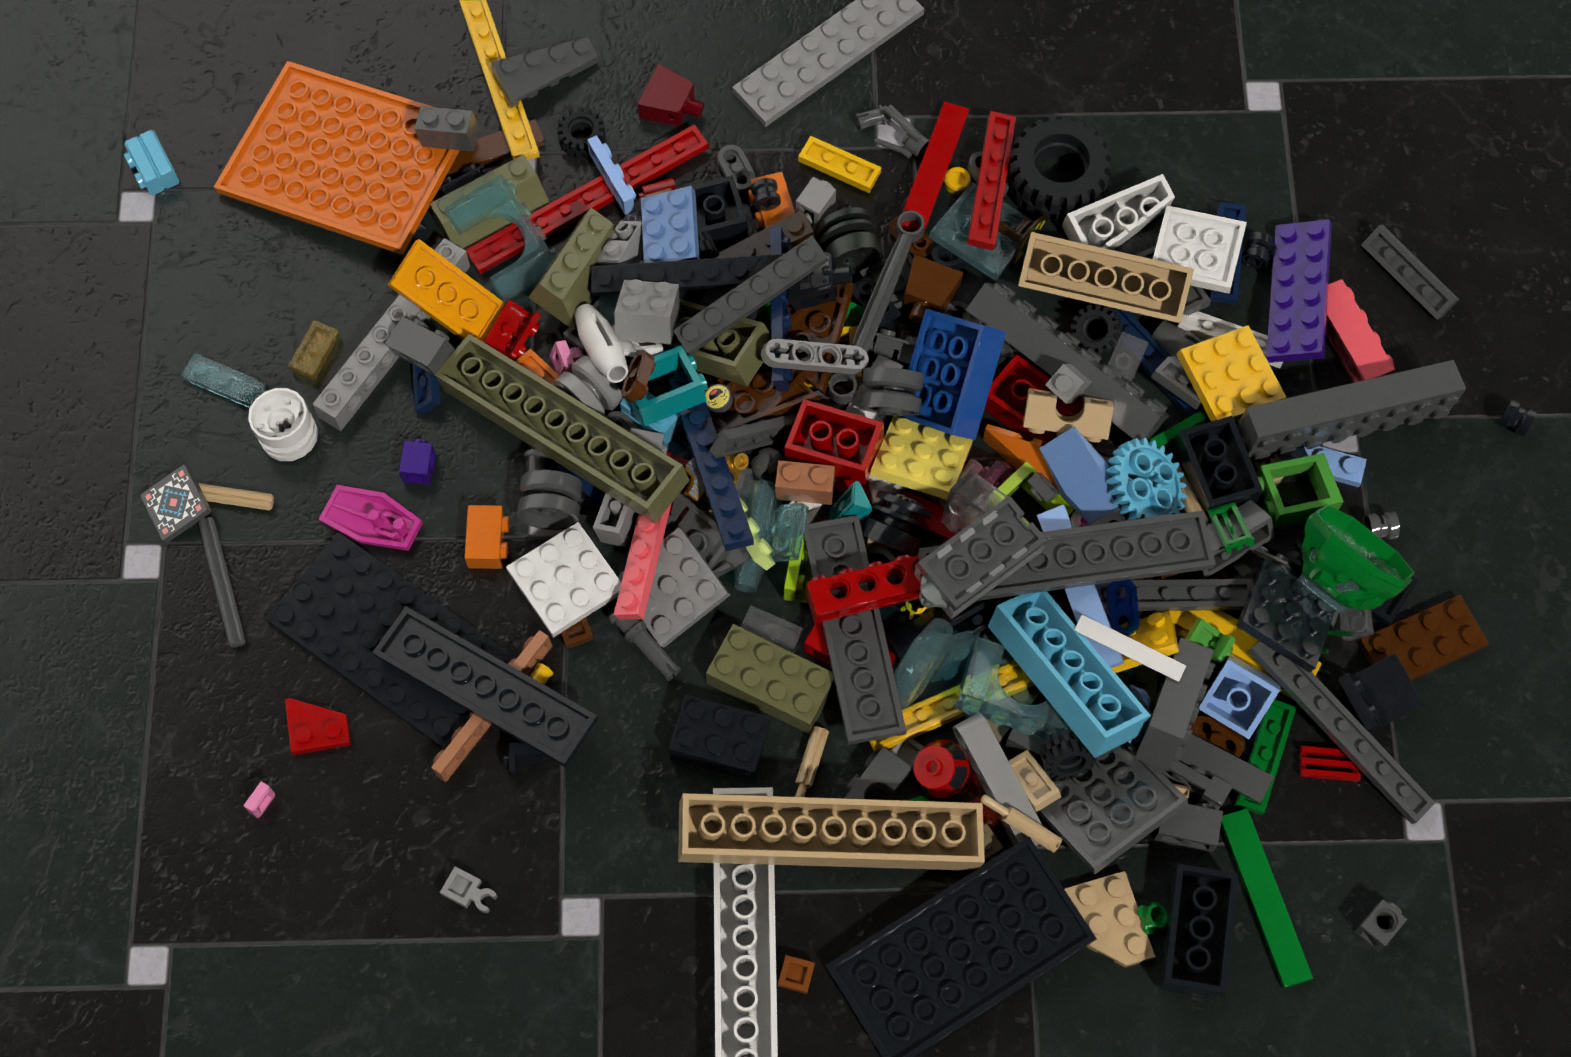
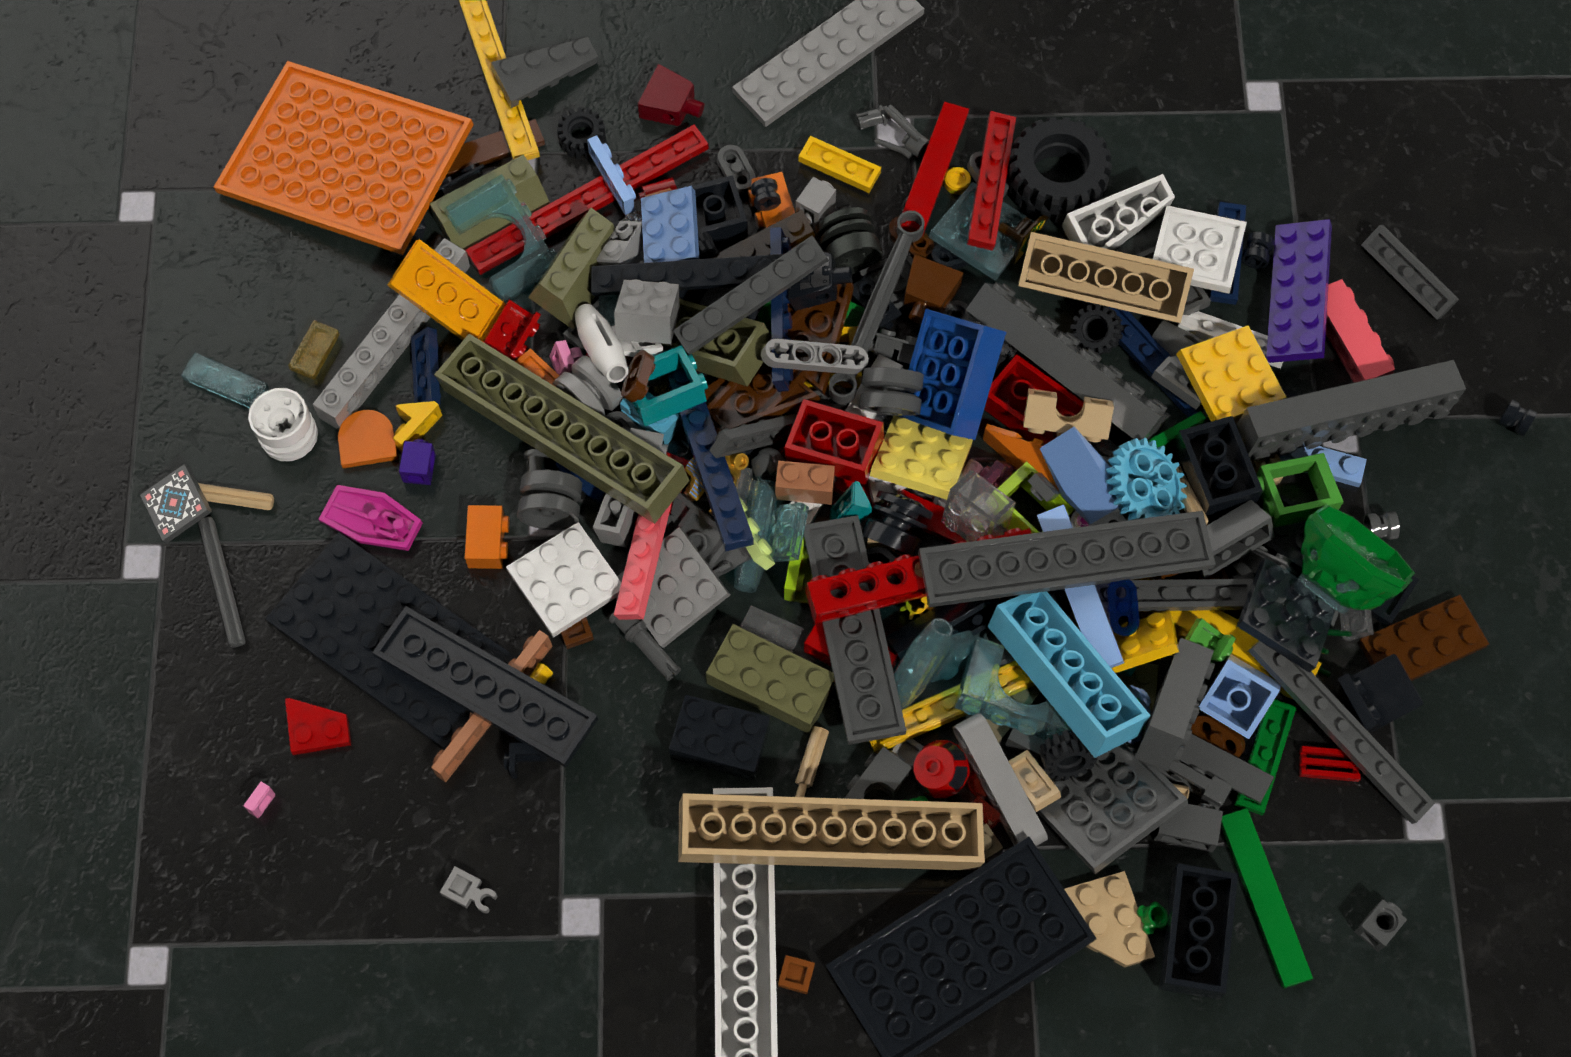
(151, 162): medium azure brick -> none
(366, 439): none -> orange tile
(419, 345): dark grey brick -> none
(419, 420): none -> yellow slope
(447, 128): dark grey brick -> none
(718, 398): tile -> none
(978, 558): dark grey piece -> none
(1024, 824): tan axle -> none
(1068, 383): light grey brick -> none
(1128, 355): clear plate -> none
(1130, 648): white sticker -> none
(1236, 541): green tile -> none

